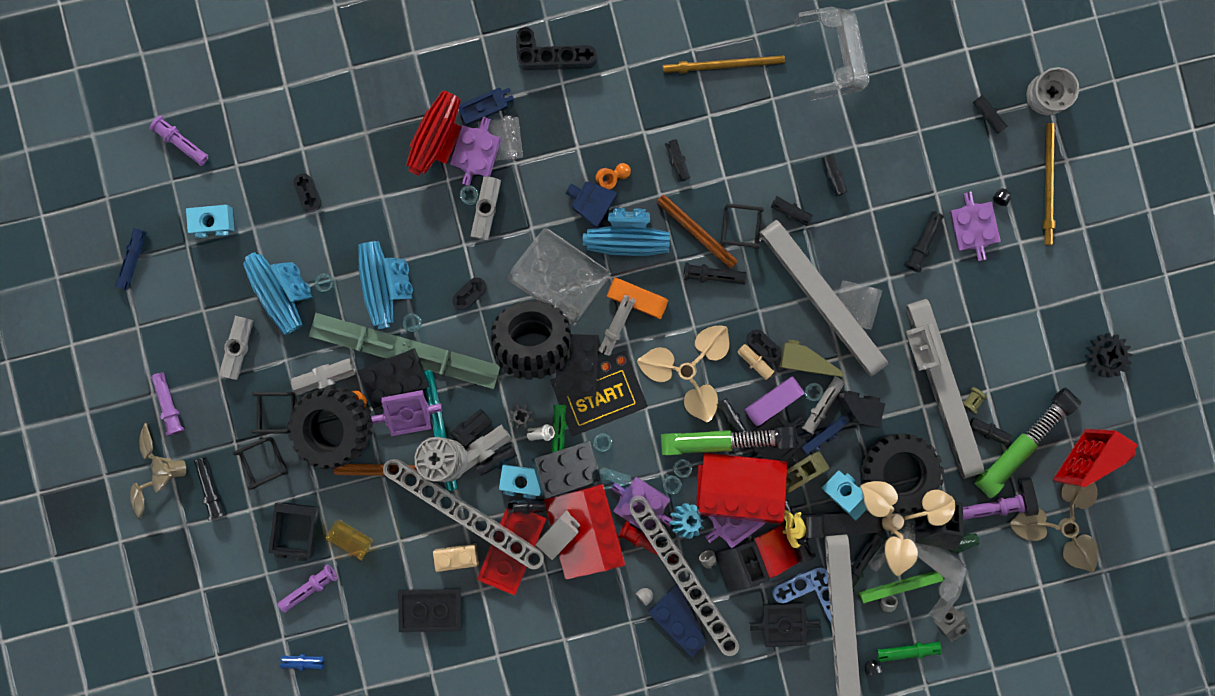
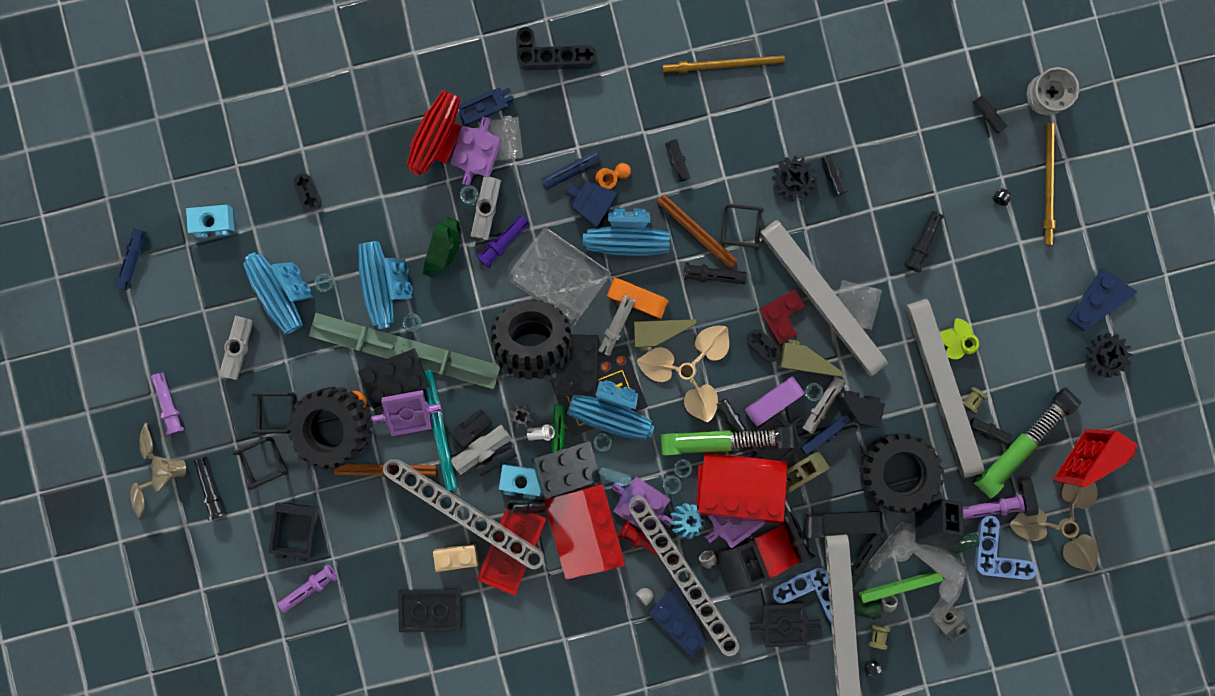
(172, 135): medium lavender pin -> none
(302, 662): blue pin -> none
(323, 376): light grey piece -> none
(349, 539): clear yellow hinge -> none
(442, 247): none -> dark green connector
(452, 459): light grey wheel -> none
(466, 290): black beam -> none
(496, 247): none -> dark purple pin
(558, 535): light grey hinge -> none
(592, 159): none -> dark blue pin
(612, 411): none -> dark azure plate
(653, 333): none -> olive slope
(755, 361): tan axle -> none
(777, 315): none -> dark red plate
(791, 210): black pin -> none
(794, 533): light yellow piece -> none
(799, 184): none -> black gear
(837, 489): medium azure brick -> none
(855, 74): clear windscreen -> none
(868, 610): none -> clear green cone
(879, 500): tan plant -> none
(879, 637): none -> olive bush
(912, 651): green pin -> none
(925, 347): light grey hinge -> none
(956, 339): none -> lime plate
(975, 226): medium lavender plate -> none
(996, 562): none -> medium blue beam
(1100, 299): none -> dark blue wing

